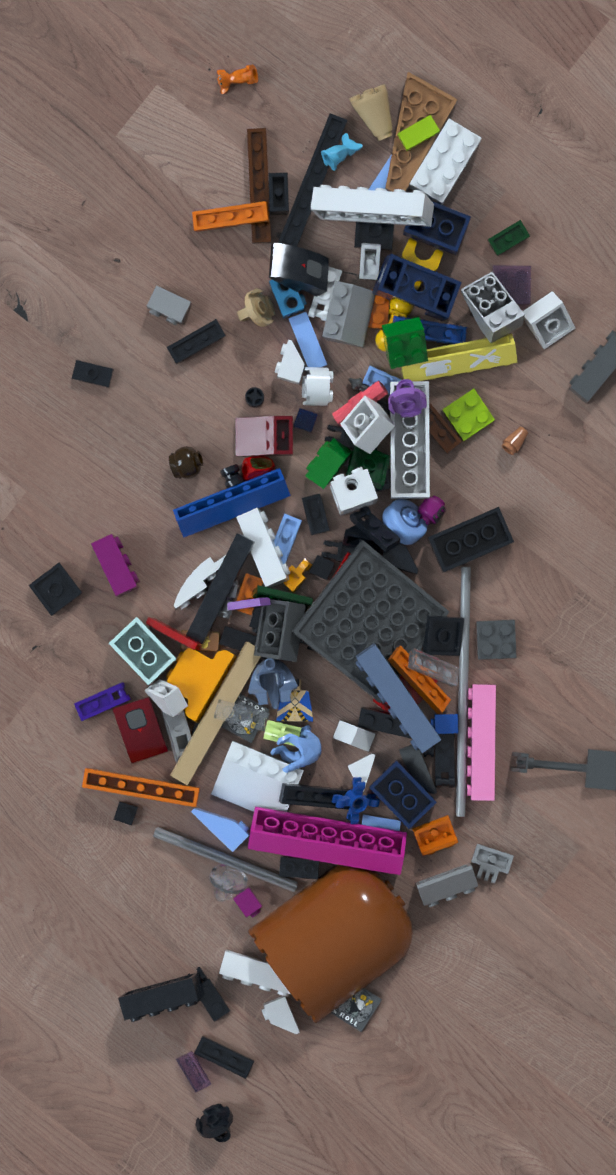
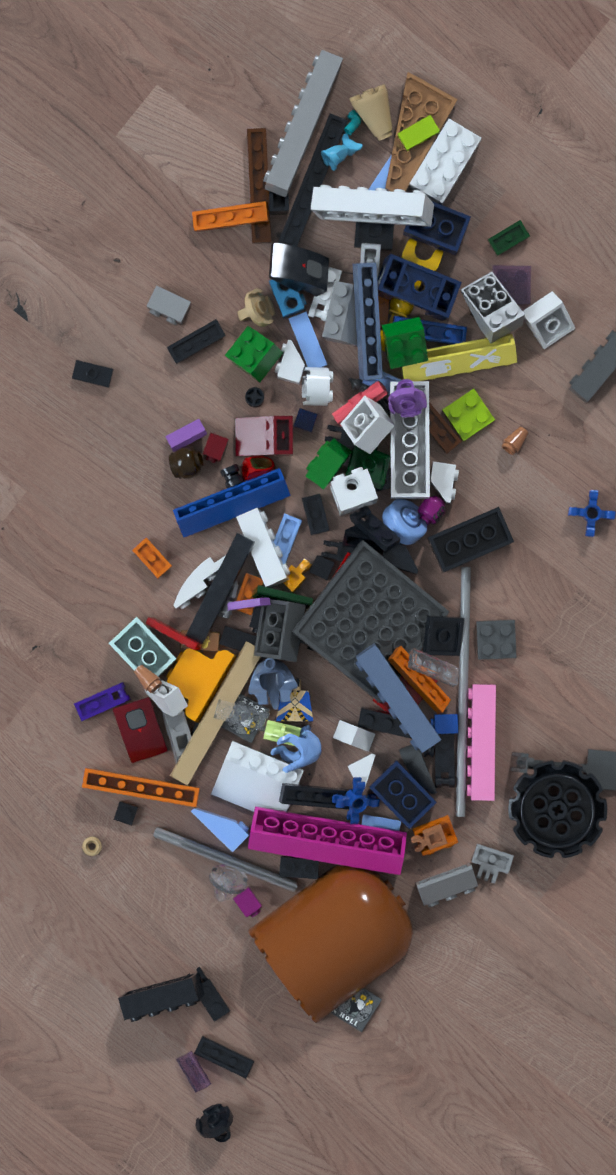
(55, 589): black plate -> none
(85, 846): none -> tan plate
(115, 565): magenta brick -> none
(148, 679): none -> nougat cone
(152, 558): none -> orange plate
(186, 435): none -> medium lavender tile
(215, 448): none -> dark red brick
(246, 75): orange animal -> none
(251, 971): white brick -> none
(254, 354): none -> green brick
(280, 1014): white slope -> none
(303, 123): none -> light grey brick
(354, 123): none -> teal arm
(367, 321): none -> sand blue brick
(432, 837): none -> nougat plate
(442, 480): none -> white slope
(547, 838): none -> black piece
(590, 528): none -> blue pin

